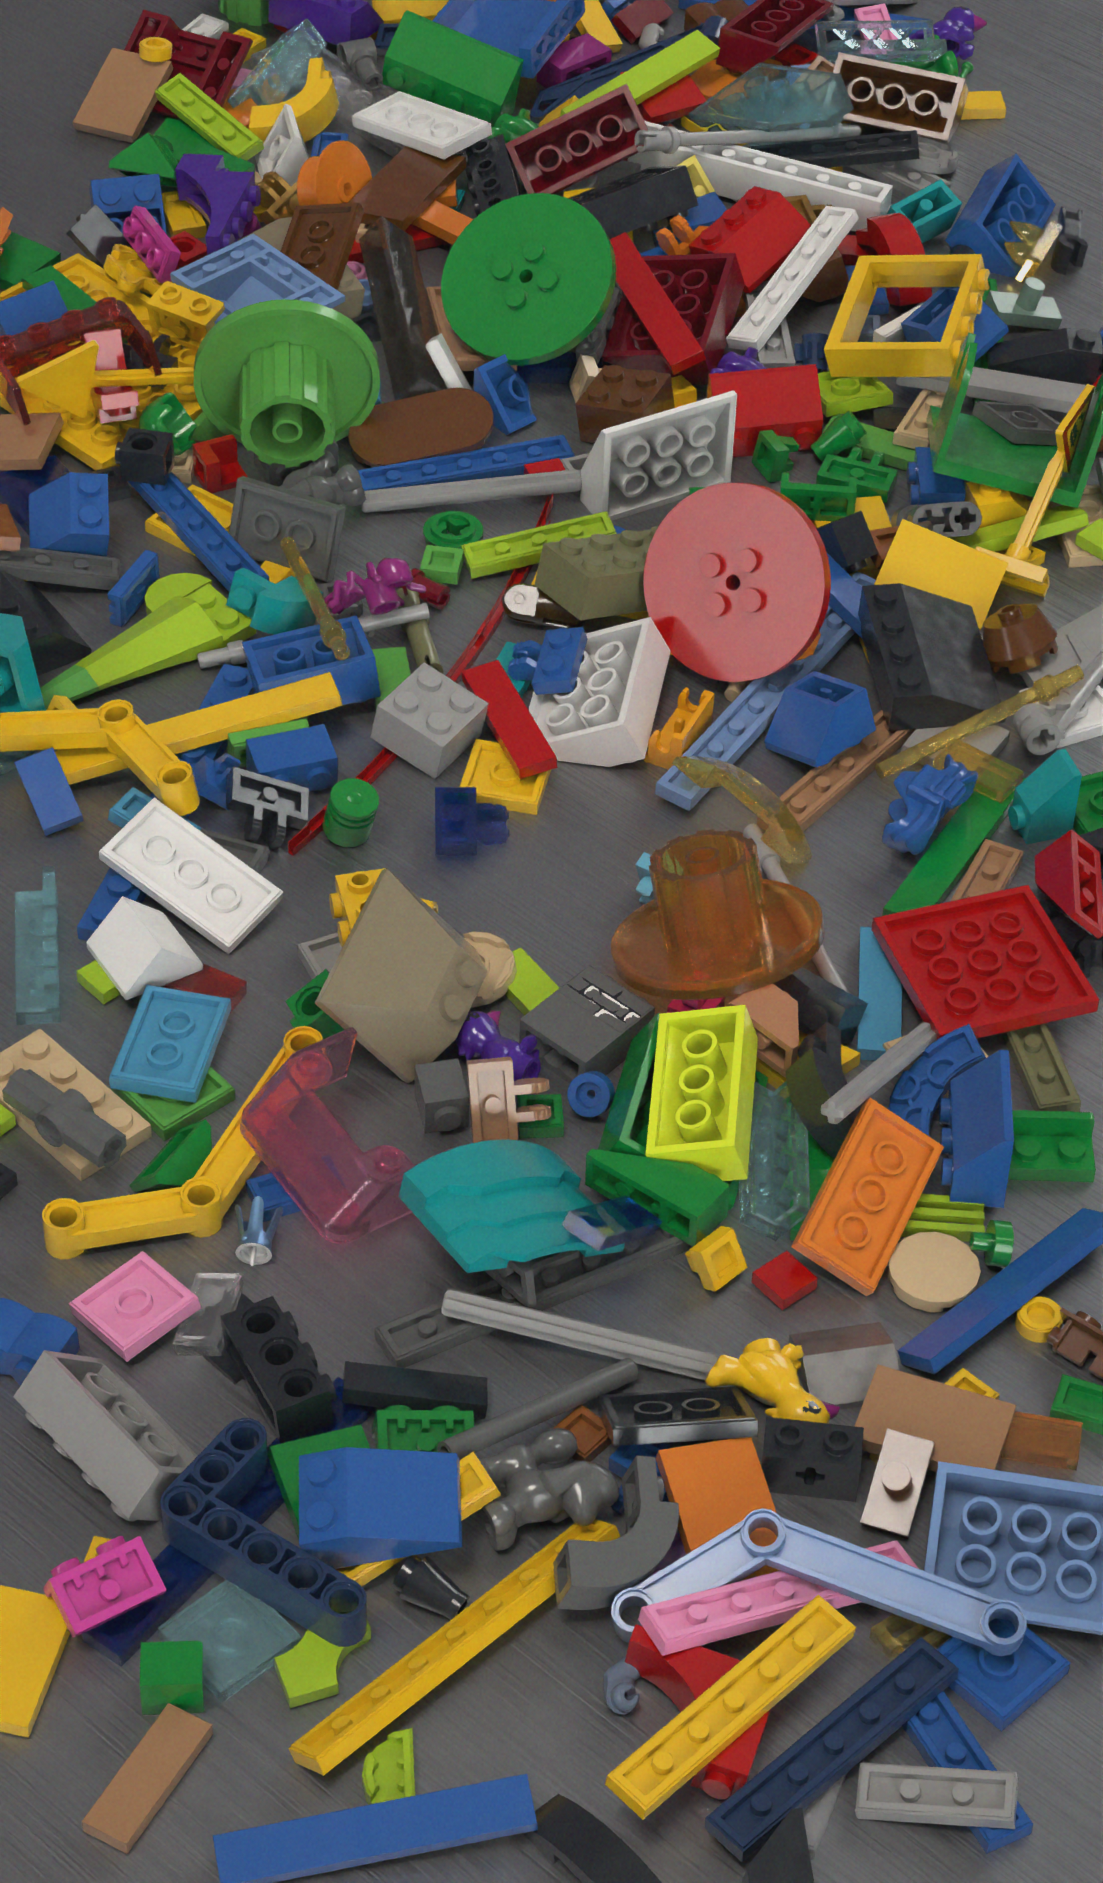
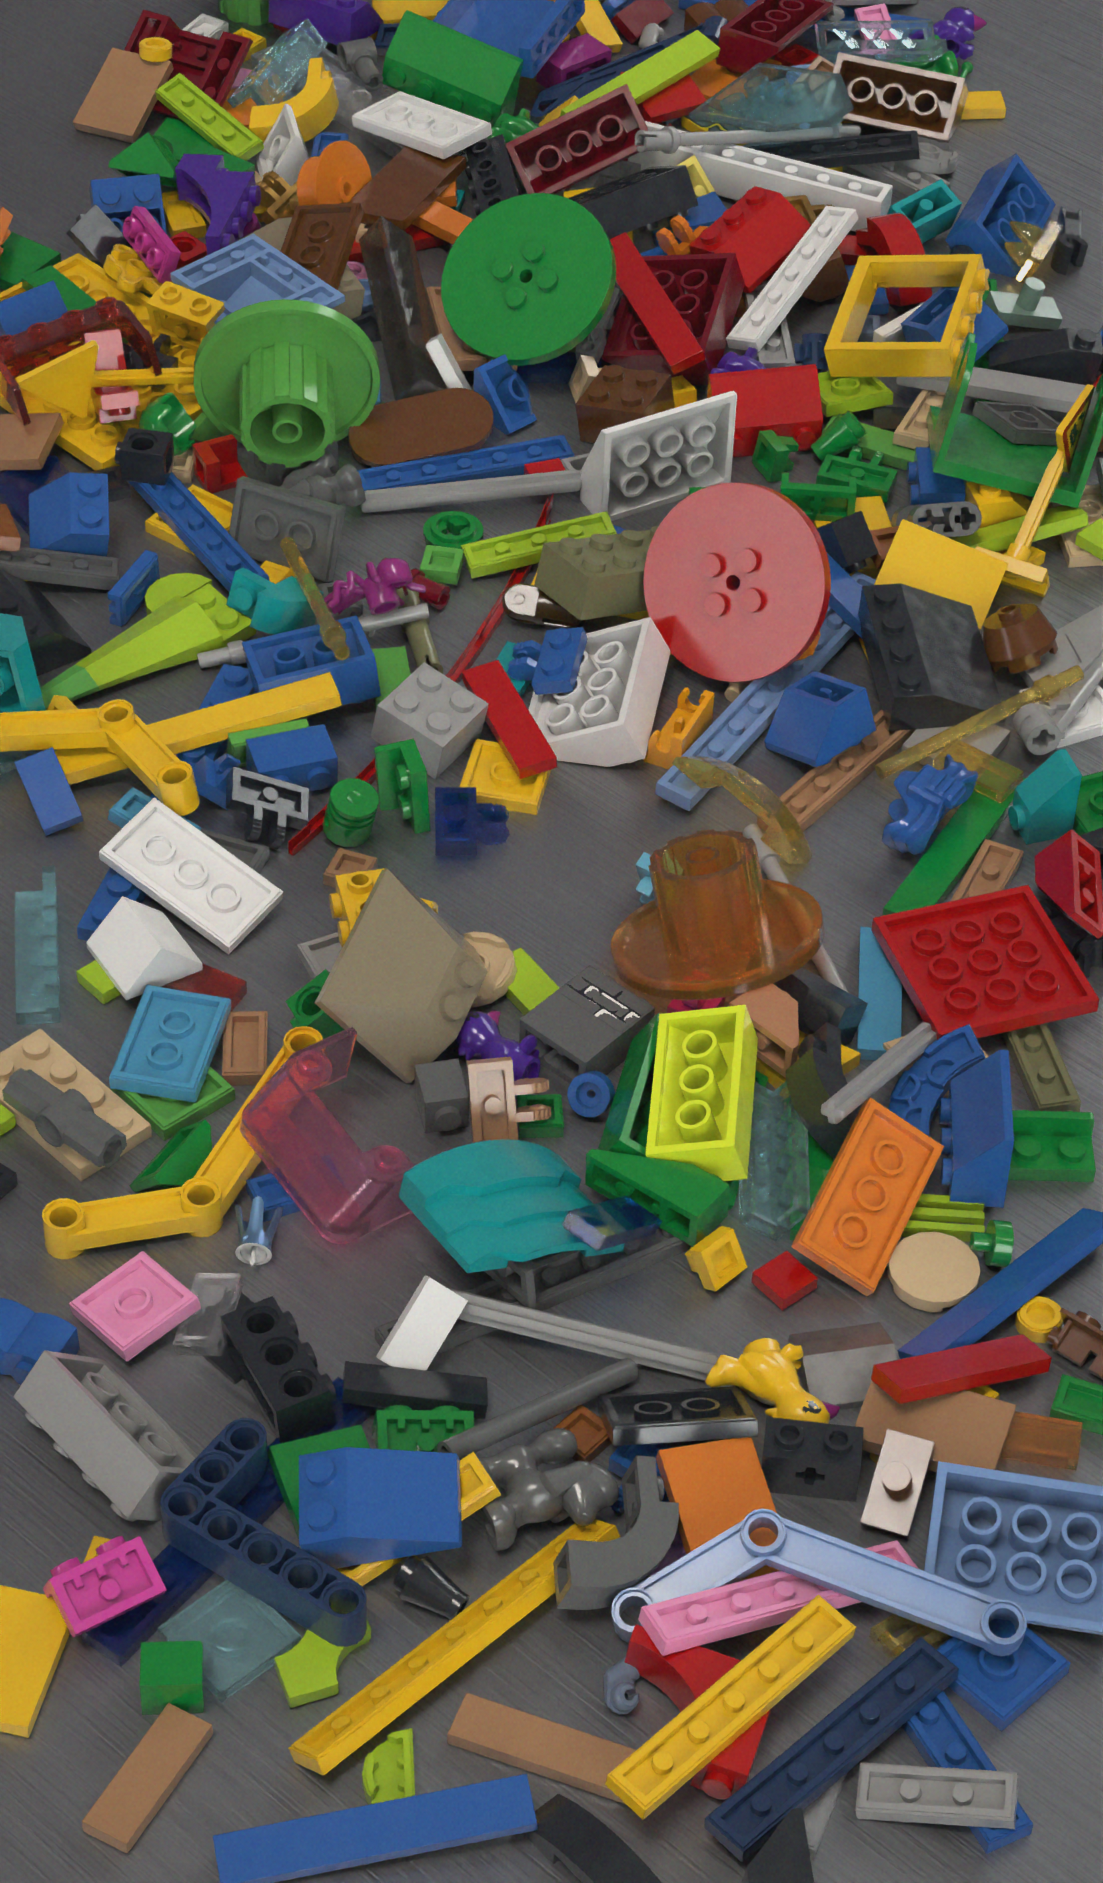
(245, 1047): none -> medium nougat tile
(347, 862): none -> medium nougat tile
(403, 782): none -> green bracket
(422, 1326): none -> white tile
(536, 1745): none -> medium nougat tile
(960, 1368): none -> red tile

